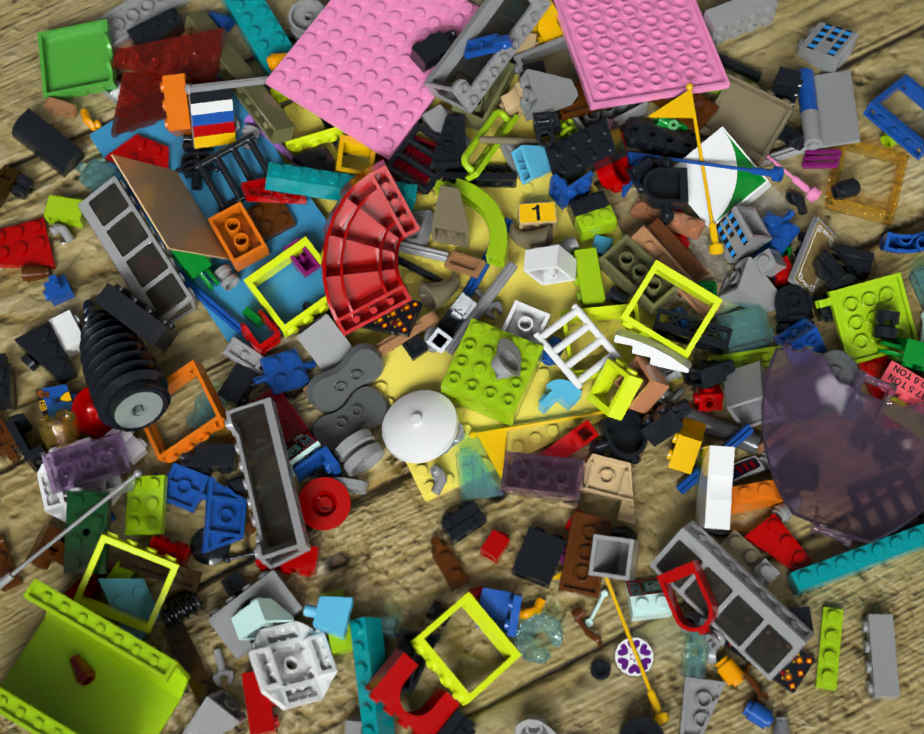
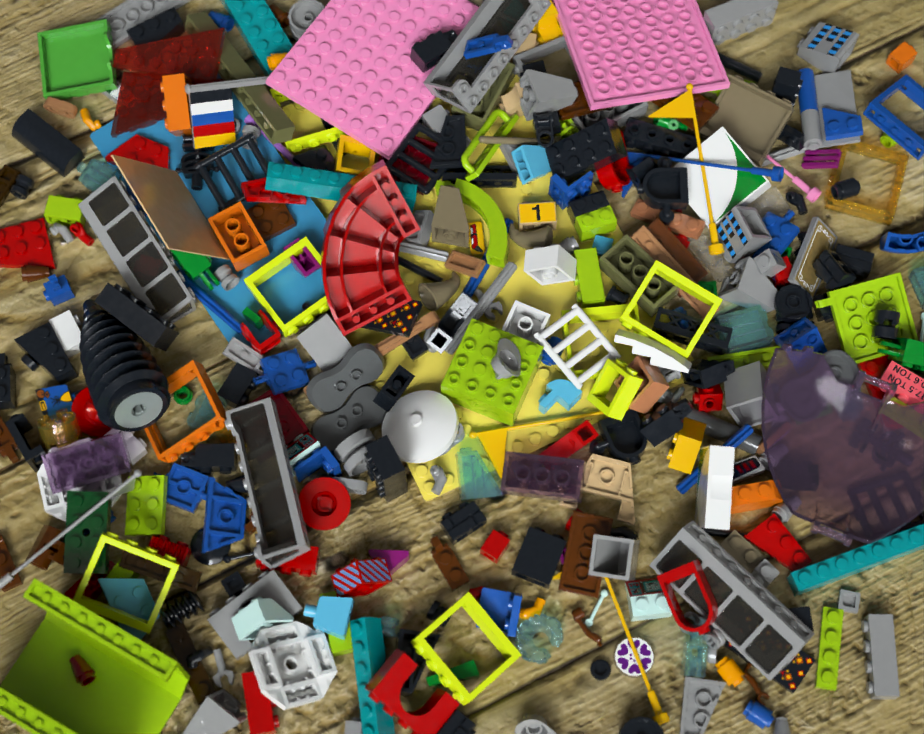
(79, 231): none -> red arm
(183, 390): none -> green plate
(193, 658): none -> black arm
(281, 15): none -> reddish brown cone
(361, 577): none -> red container
(385, 469): none -> black brick
(393, 388): none -> black brick
(394, 558): none -> magenta slope
(462, 672): none -> green piece
(476, 238): none -> yellow sticker
(841, 124): none -> blue wing
(848, 601): none -> light grey tile
(901, 57): none -> orange brick

